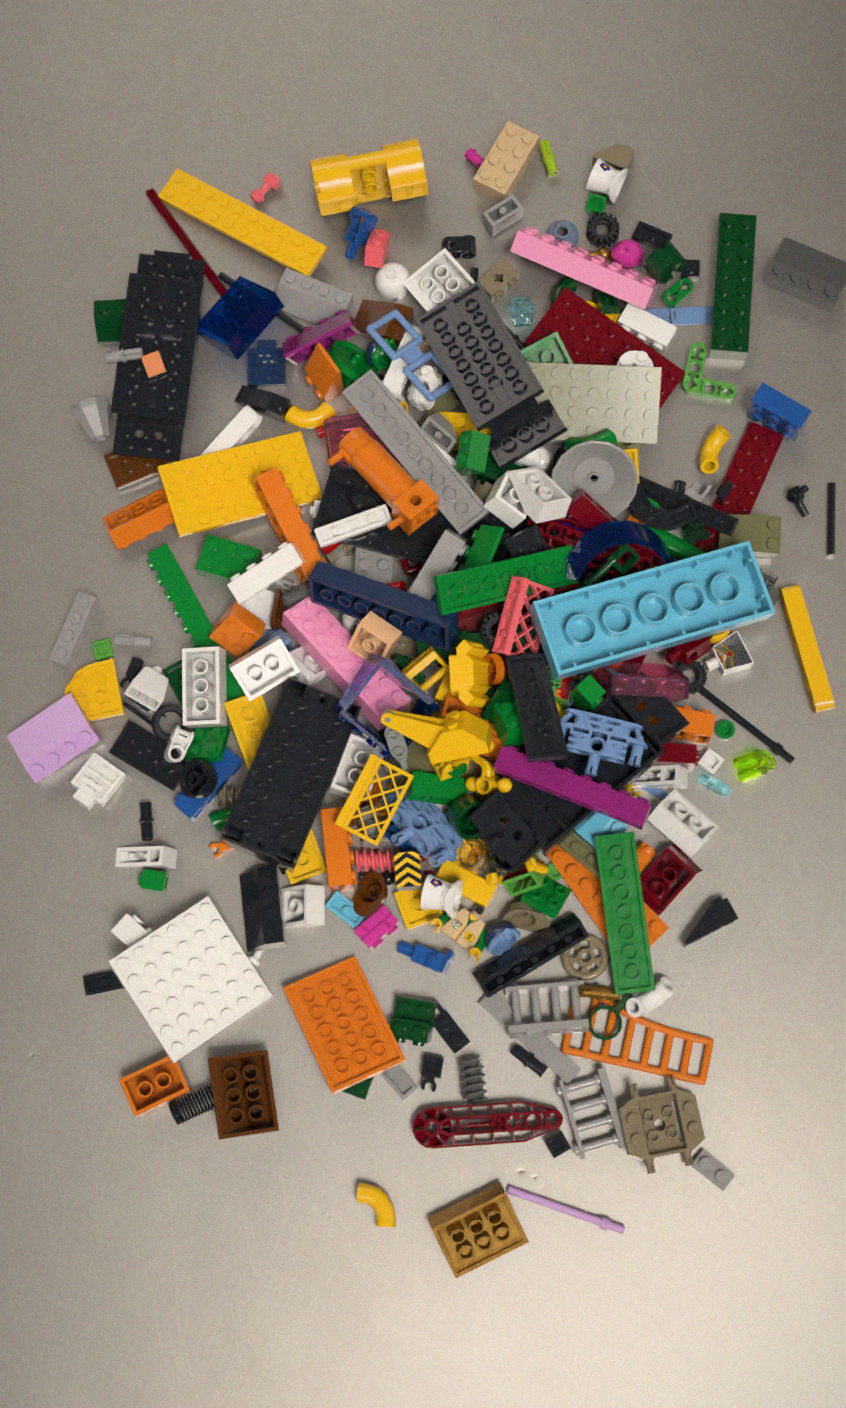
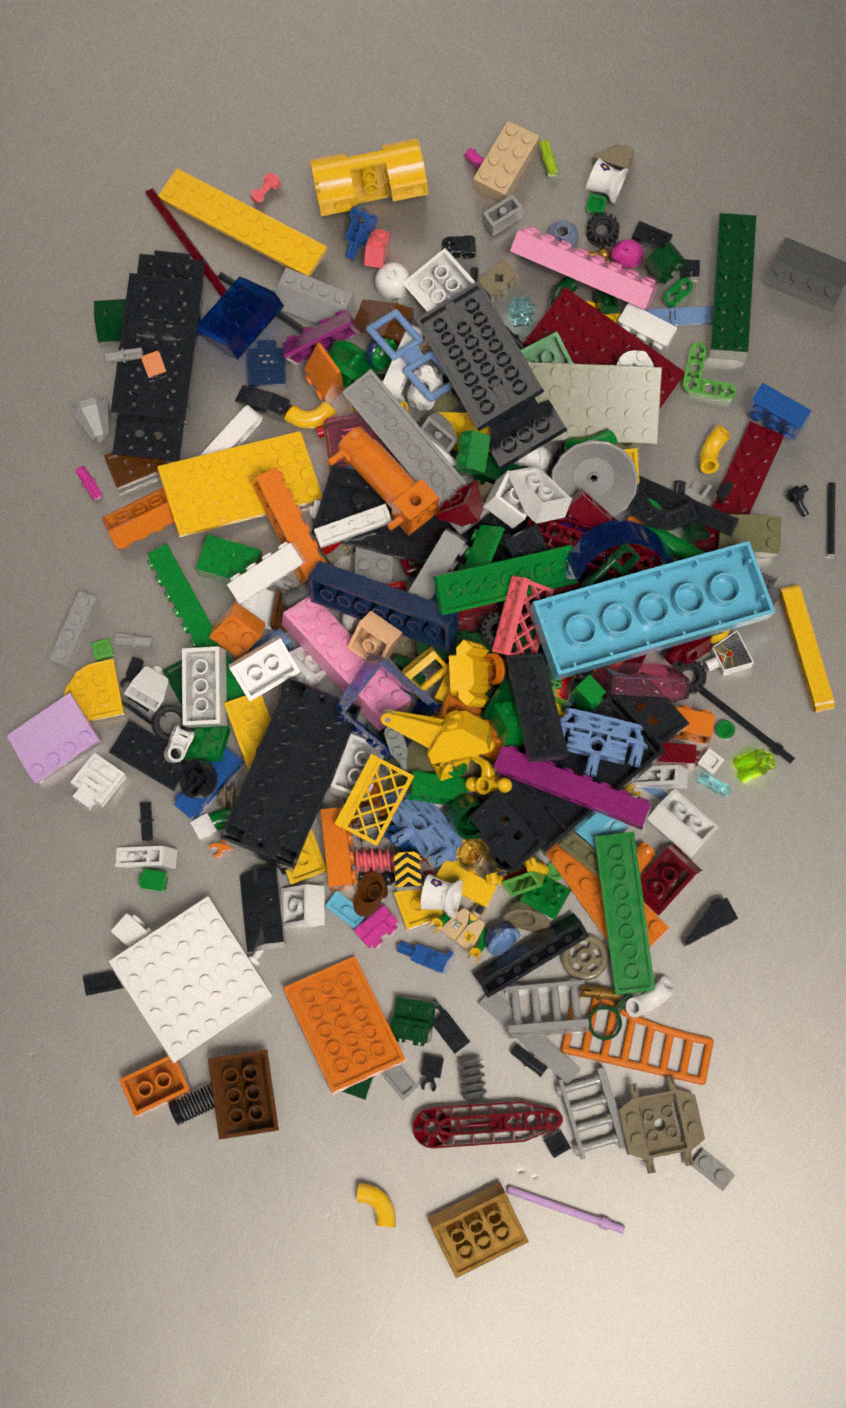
(88, 483): none -> dark pink axle
(203, 826): none -> white tile
(463, 507): none -> dark red slope

